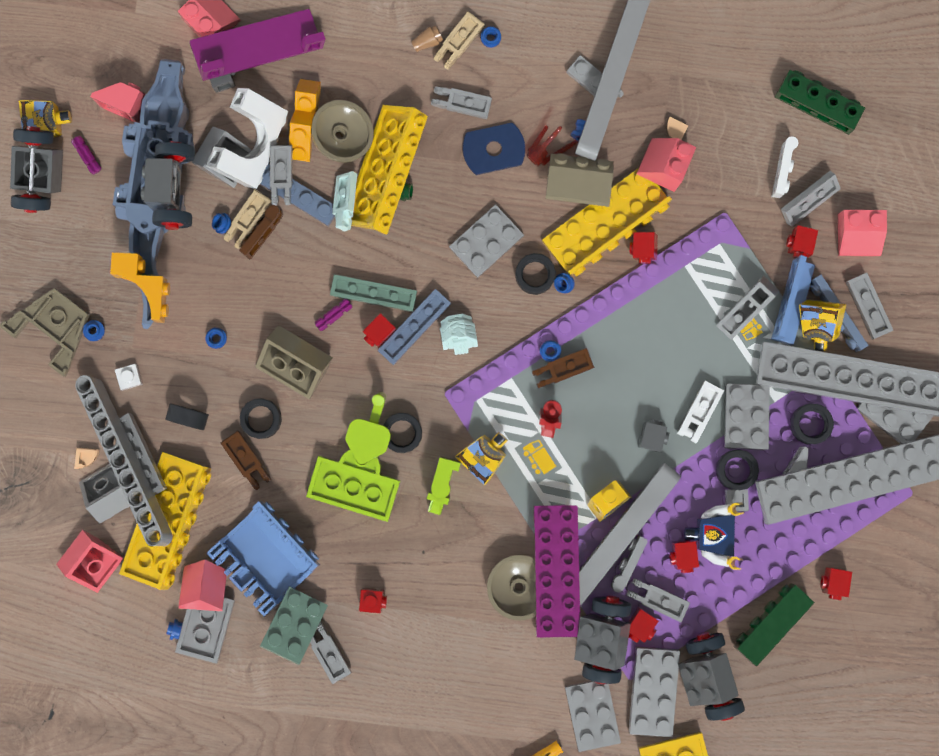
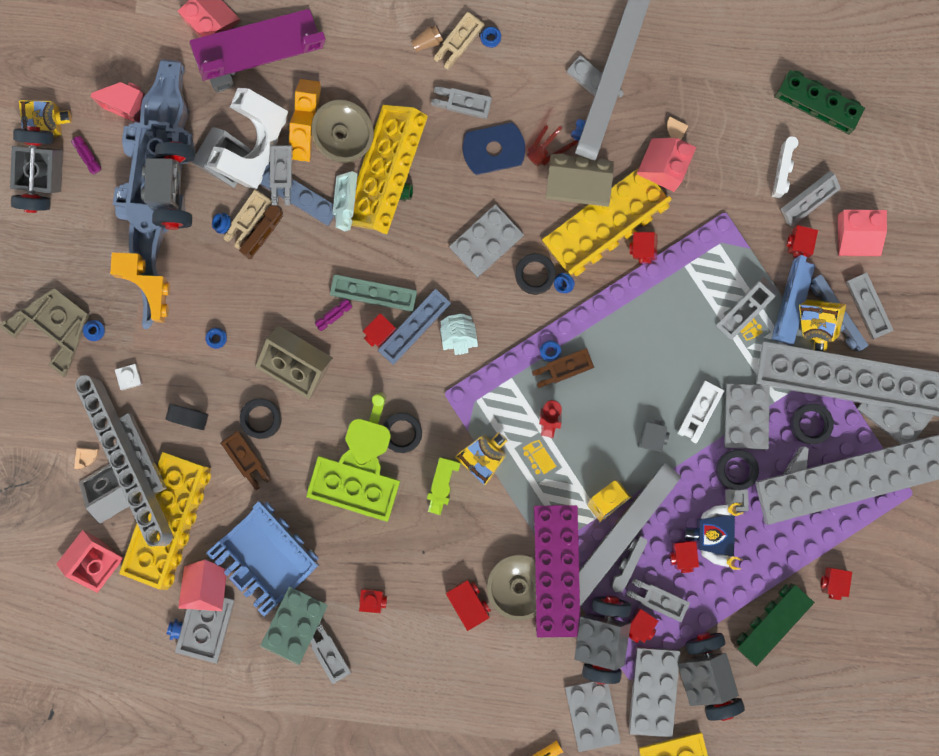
(468, 605): none -> red brick

